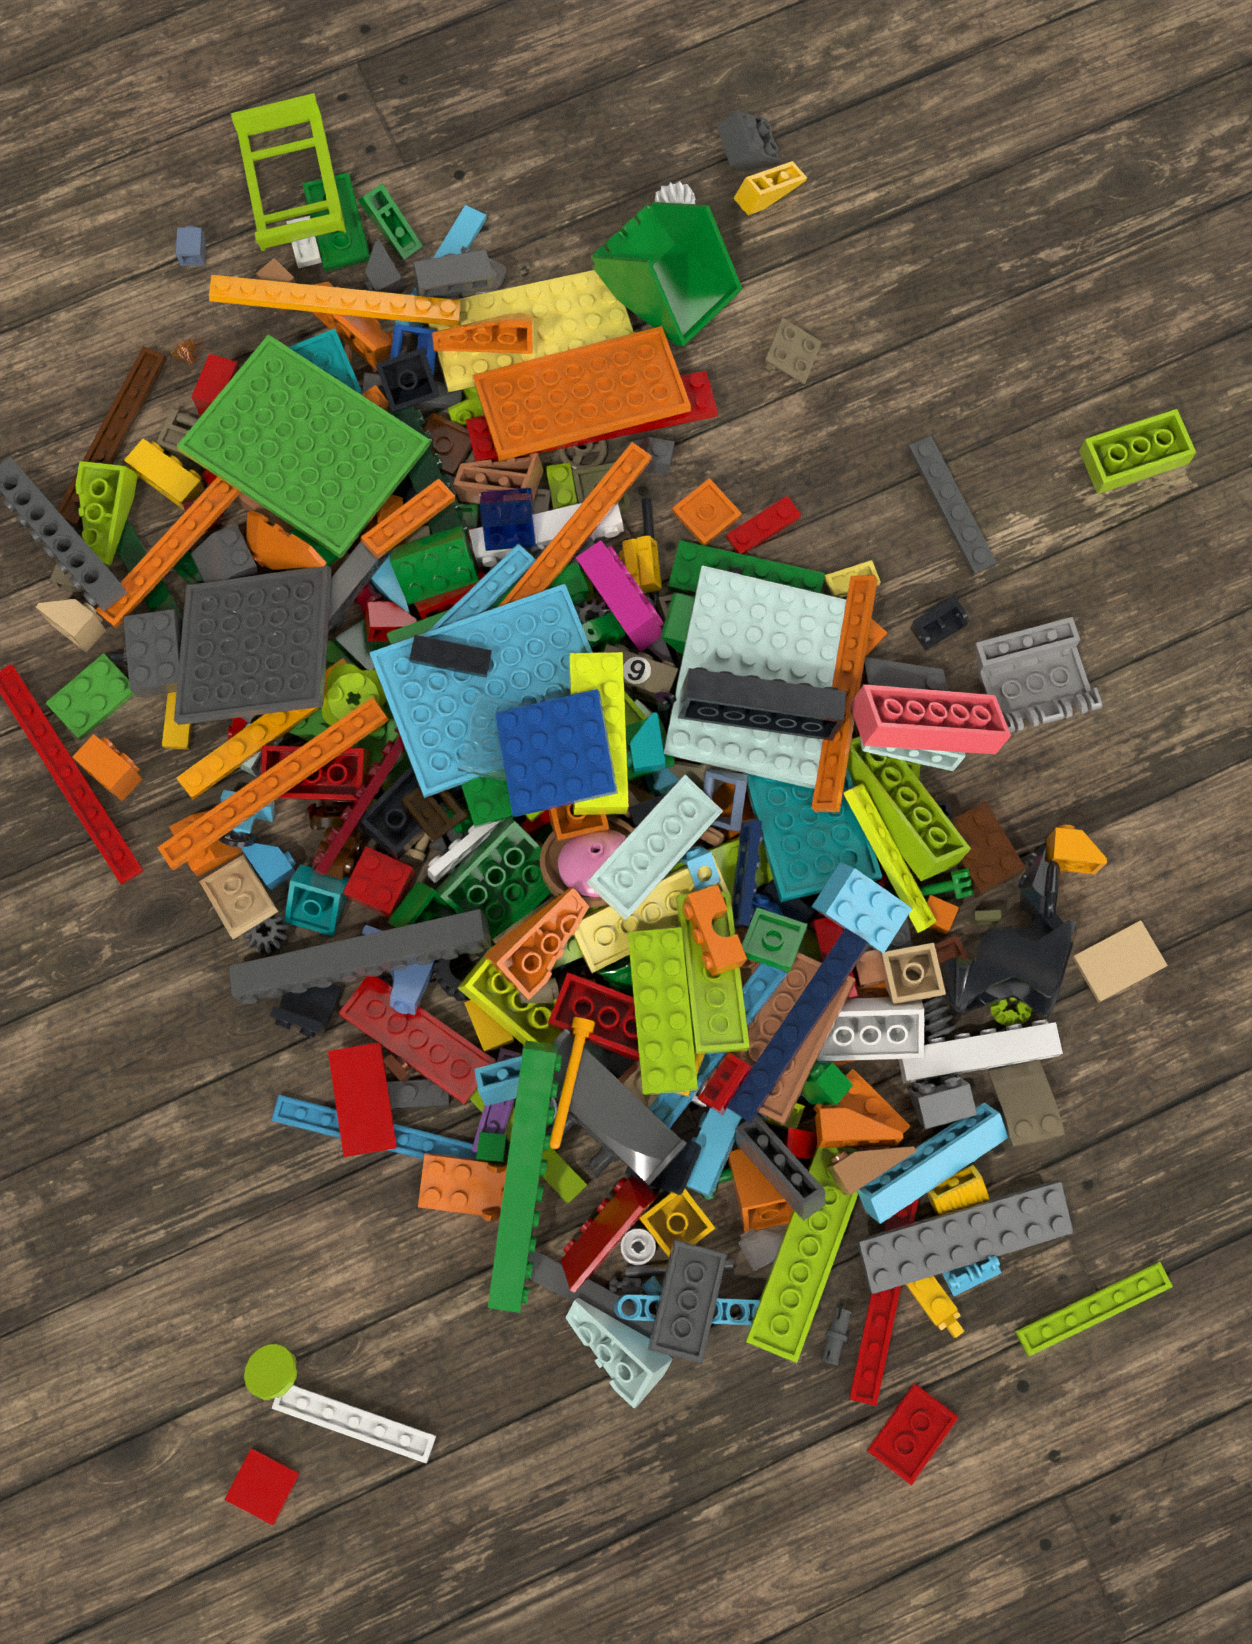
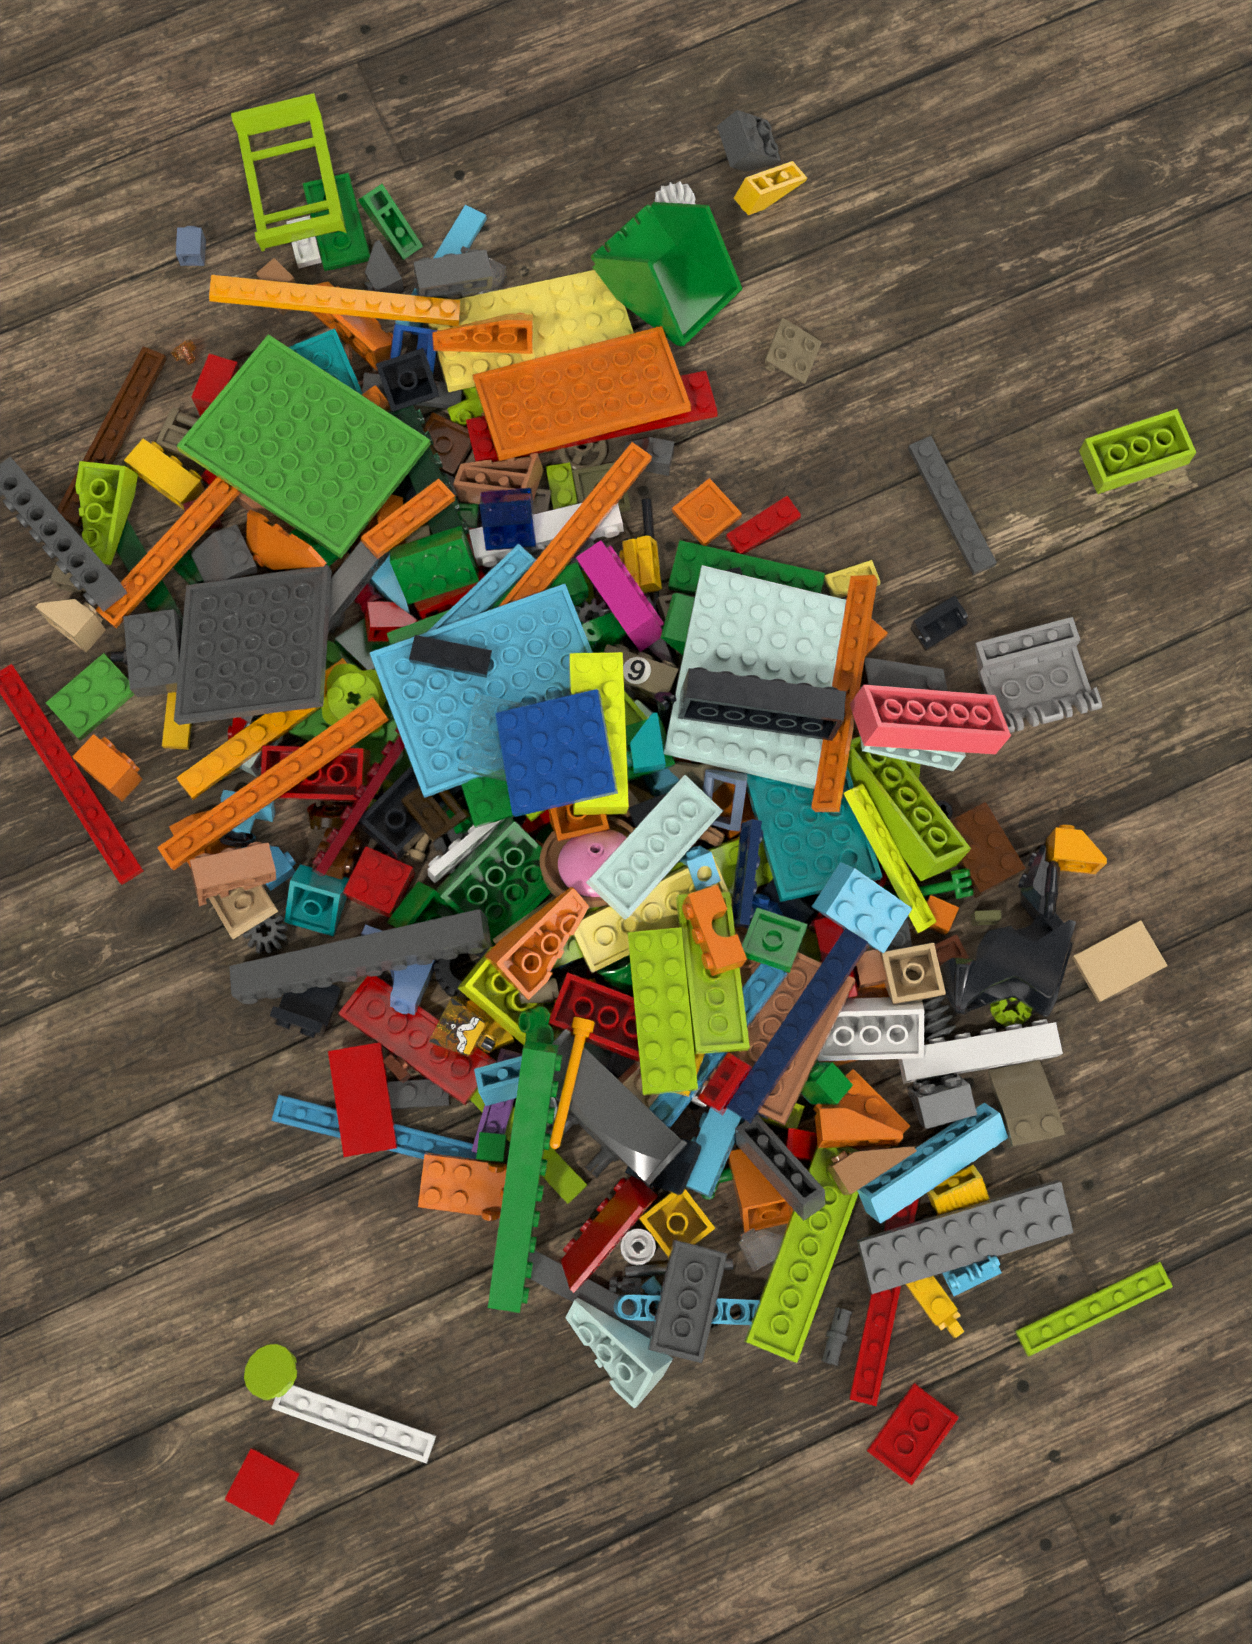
(232, 870): none -> nougat wedge
(462, 1029): none -> torso
(535, 1025): none -> green plate

